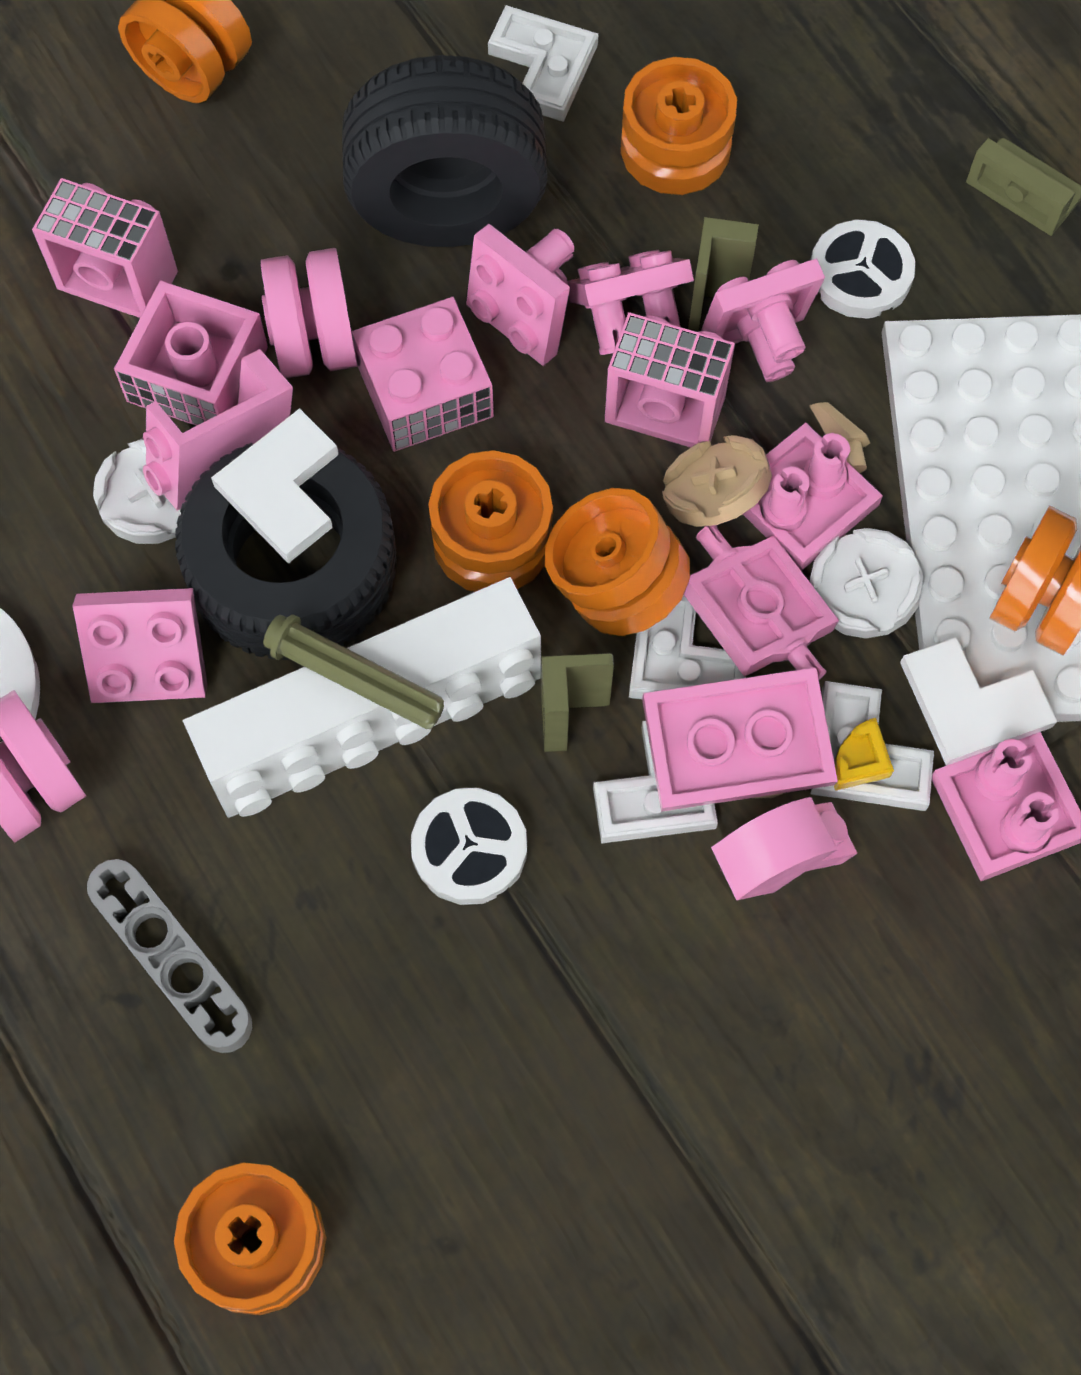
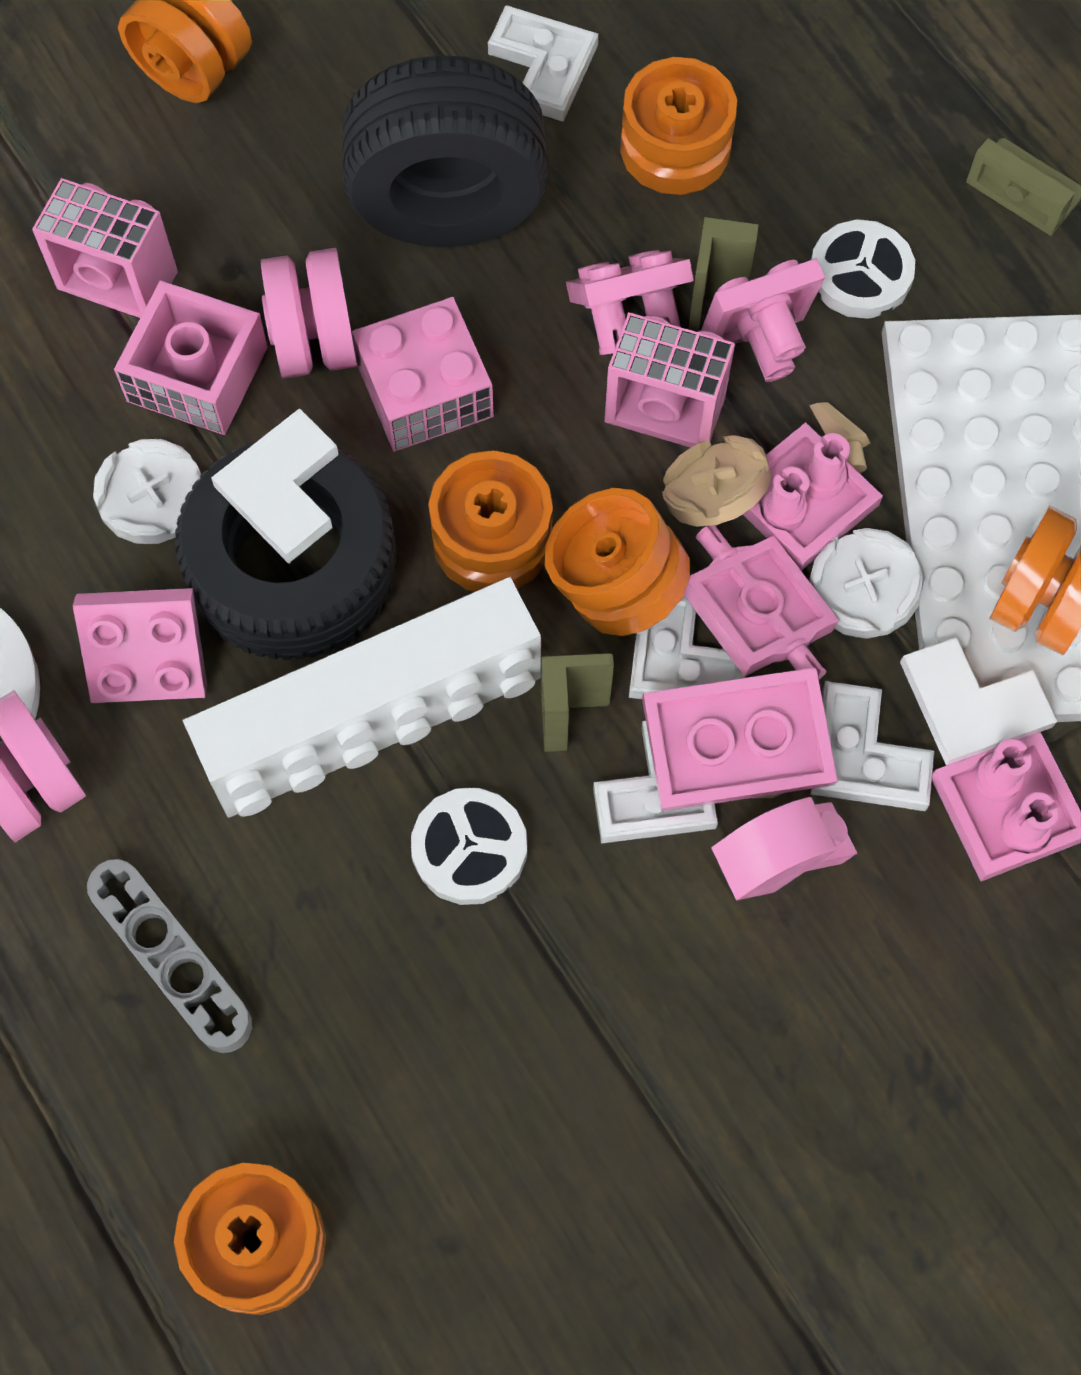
(180, 458): bright pink panel -> none
(291, 639): olive axle -> none
(521, 290): bright pink plate -> none
(862, 757): yellow tile -> none

